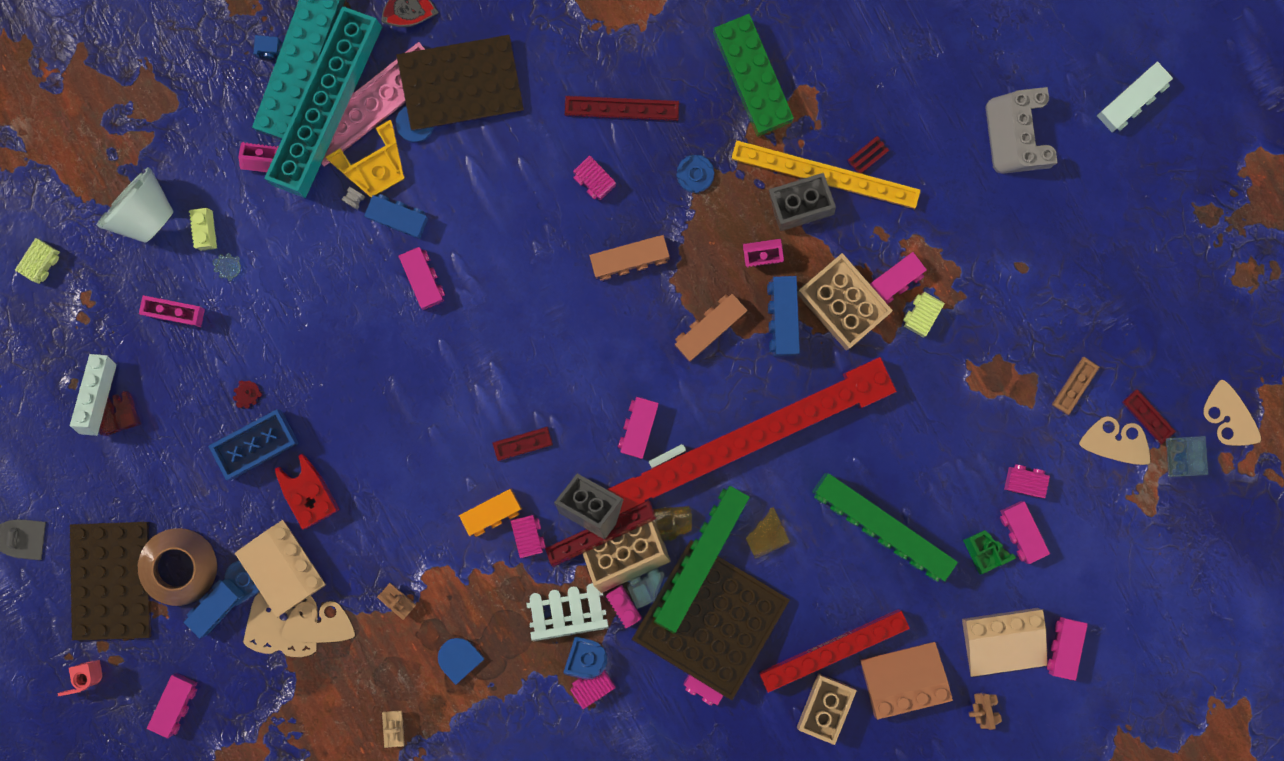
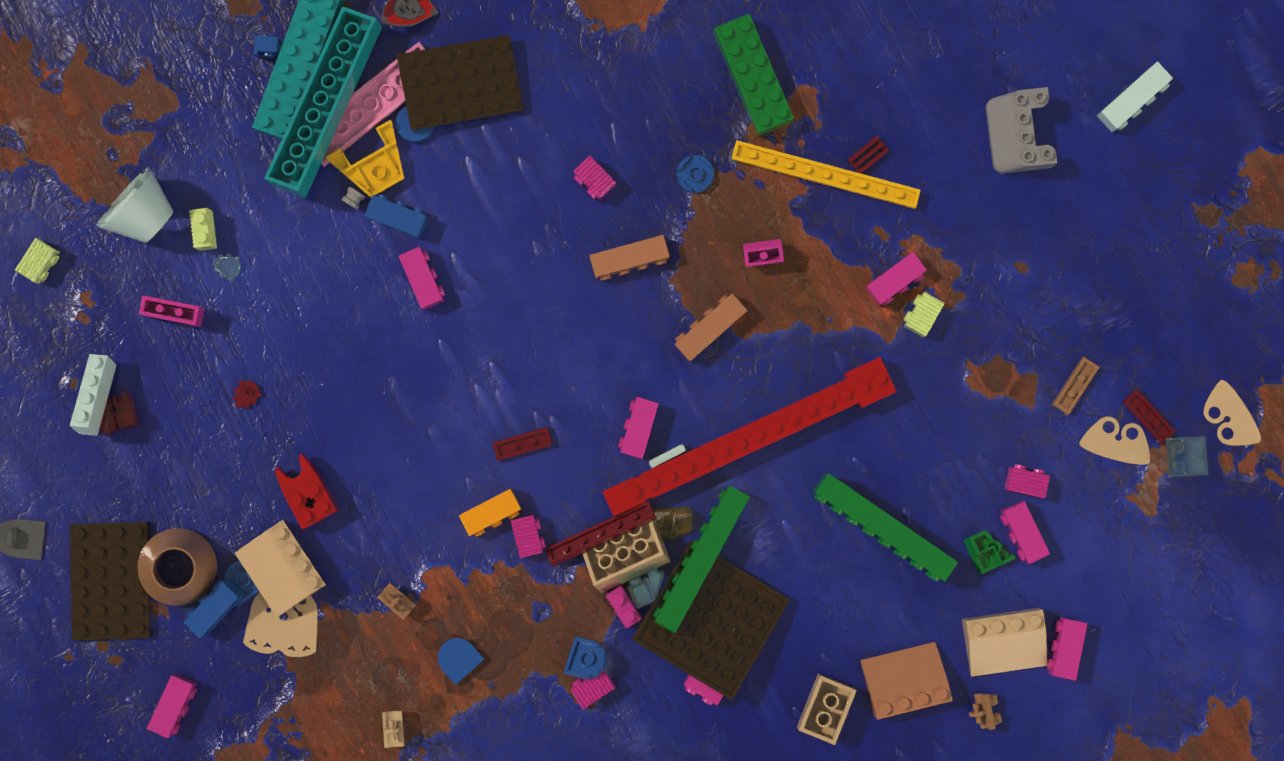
(84, 676): coral piece -> none
(253, 444): blue brick -> none
(256, 157): dark pink brick -> none
(307, 630): tan piece -> none
(558, 619): light aqua fence -> none
(589, 506): dark grey slope -> none
(621, 108): dark red tile -> none
(768, 535): clear yellow slope -> none
(784, 316): blue brick -> none
(802, 202): dark grey slope -> none
(834, 650): red brick -> none
(844, 301): tan slope -> none

